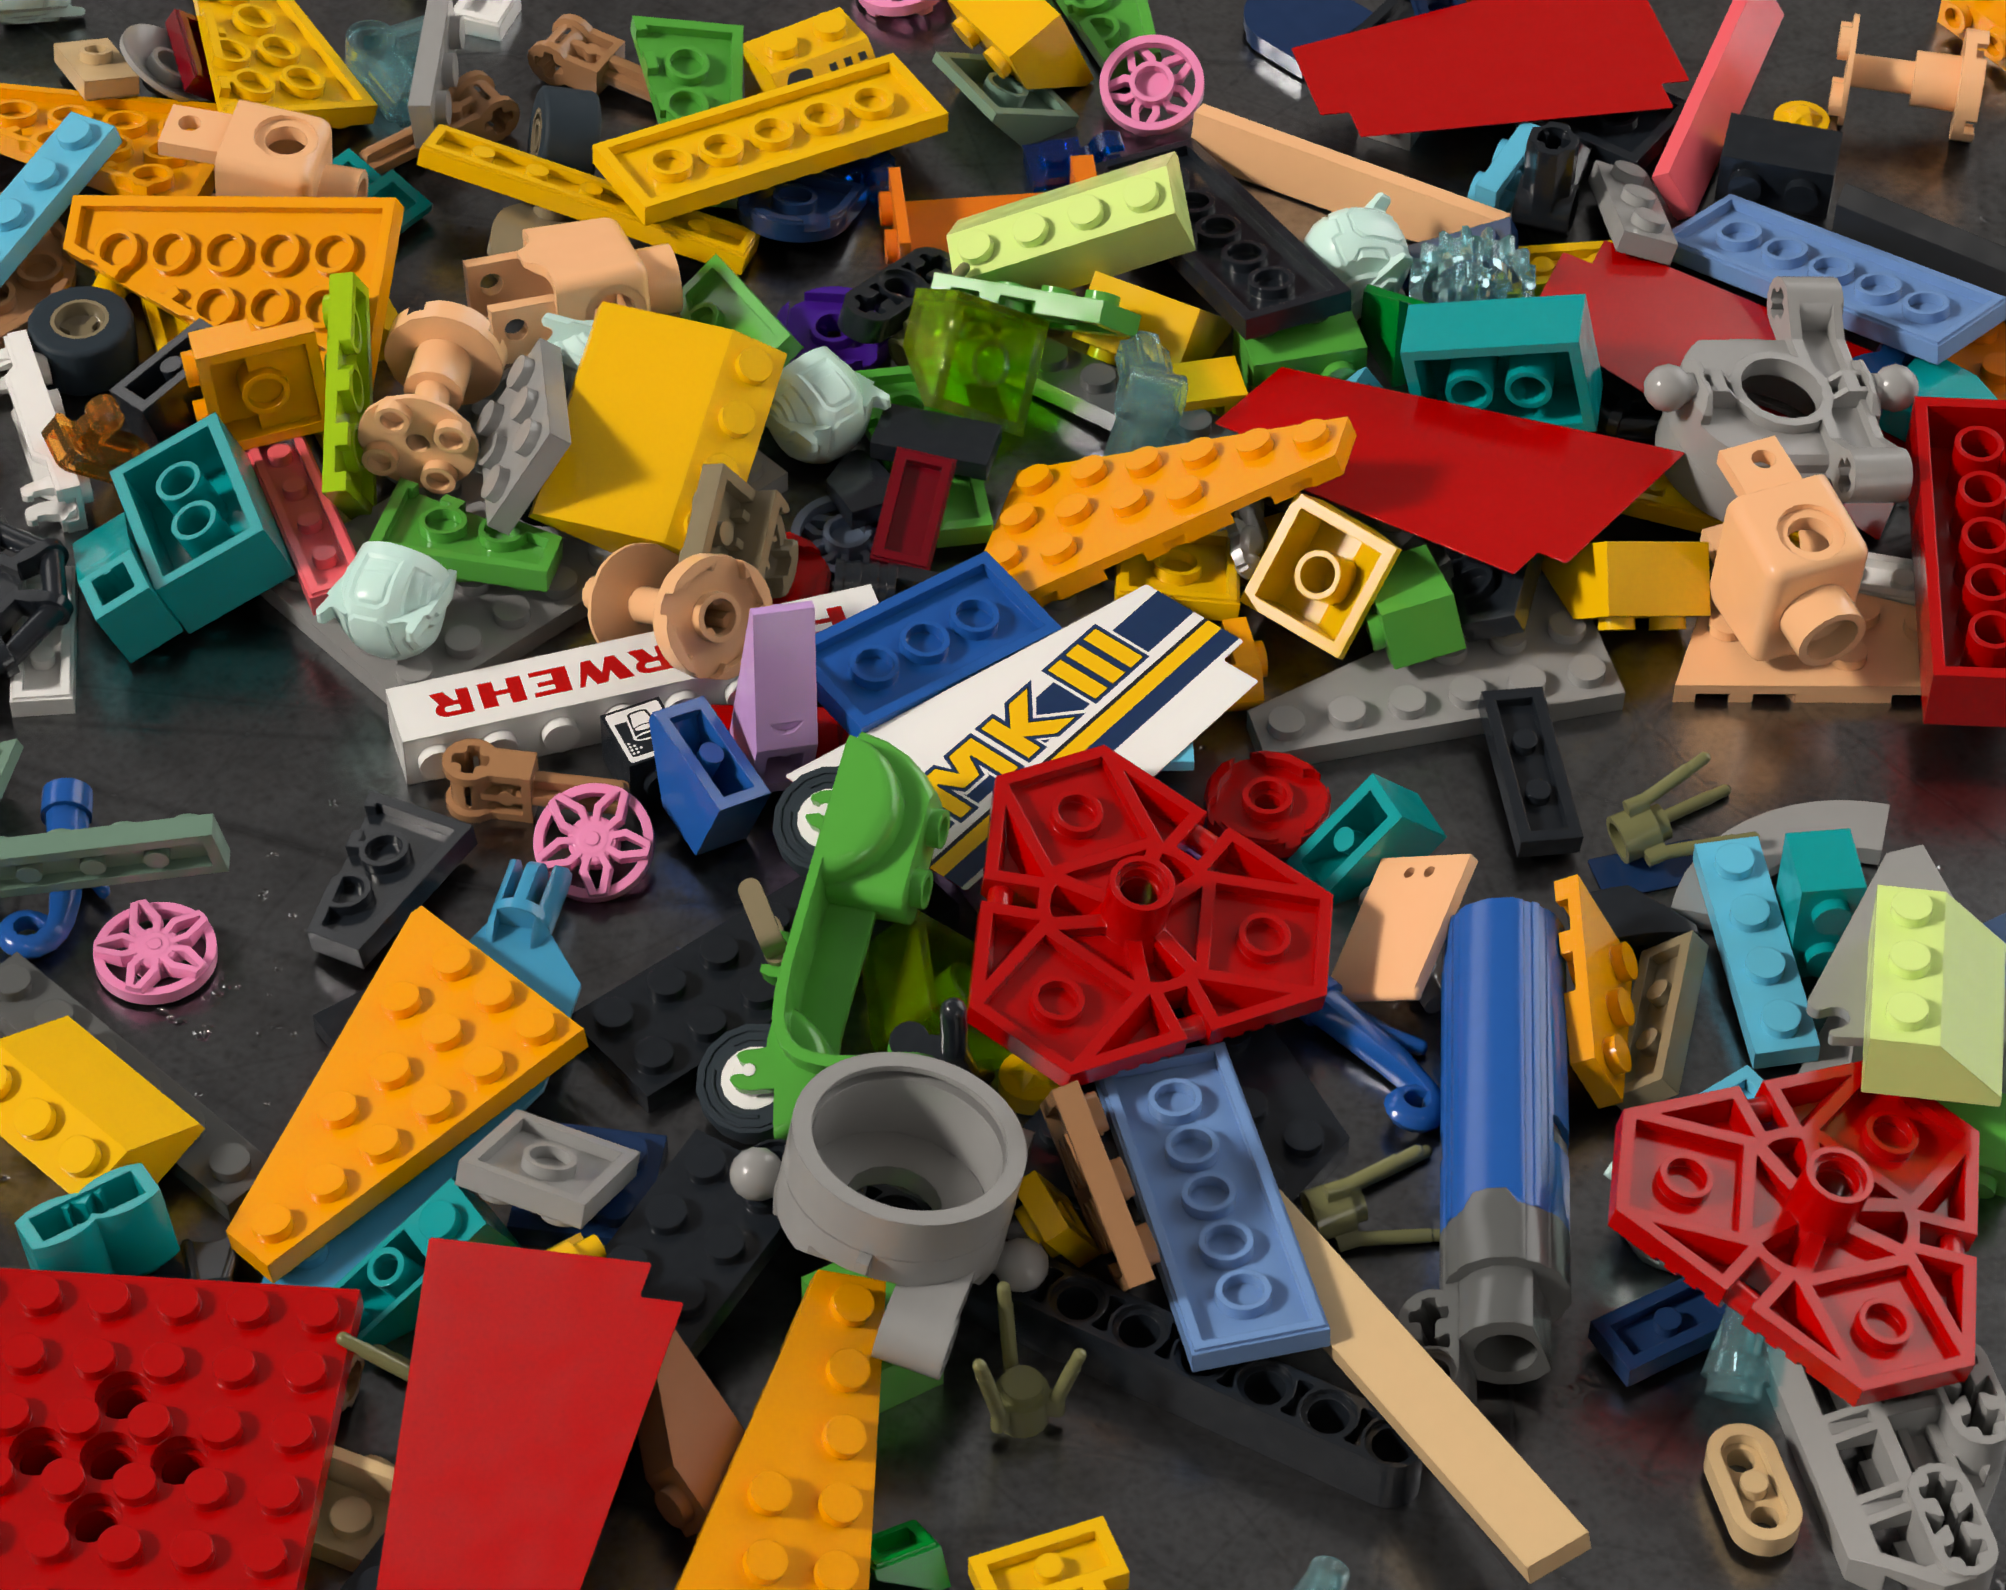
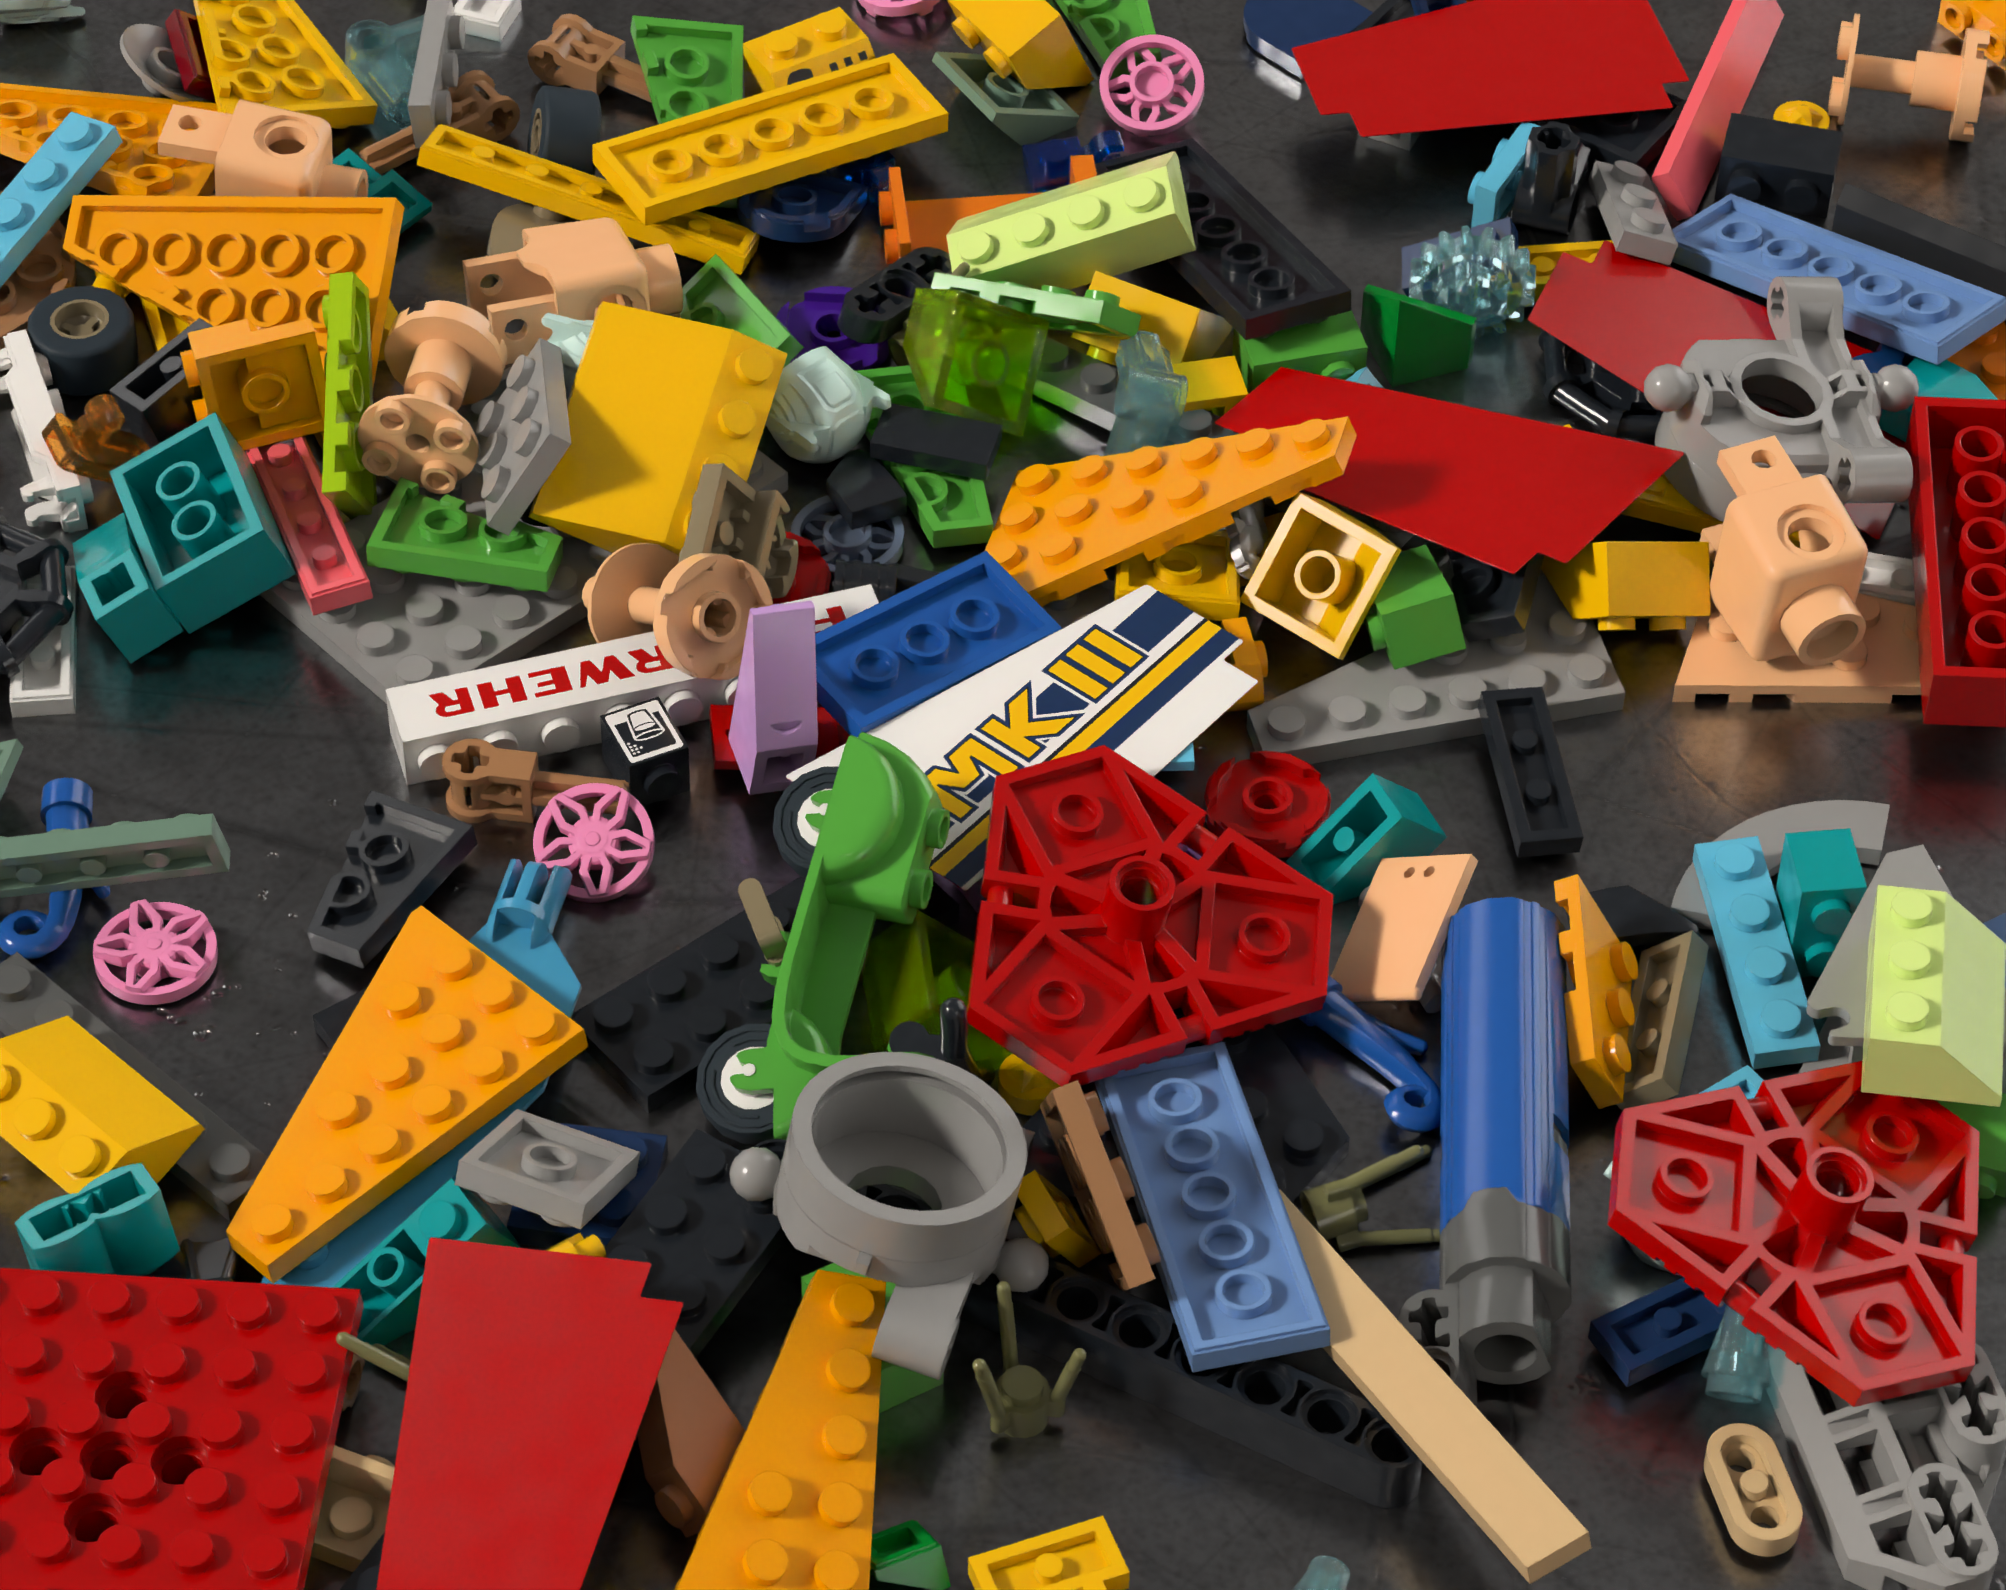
(96, 69): tan plate -> none
(390, 600): light aqua helmet -> none
(704, 776): blue slope -> none
(913, 509): dark red tile -> none
(1330, 177): light nougat tile -> none
(1362, 248): light aqua helmet -> none
(1507, 357): teal brick -> none
(1613, 872): dark blue sticker -> none
(1643, 828): olive plant -> none

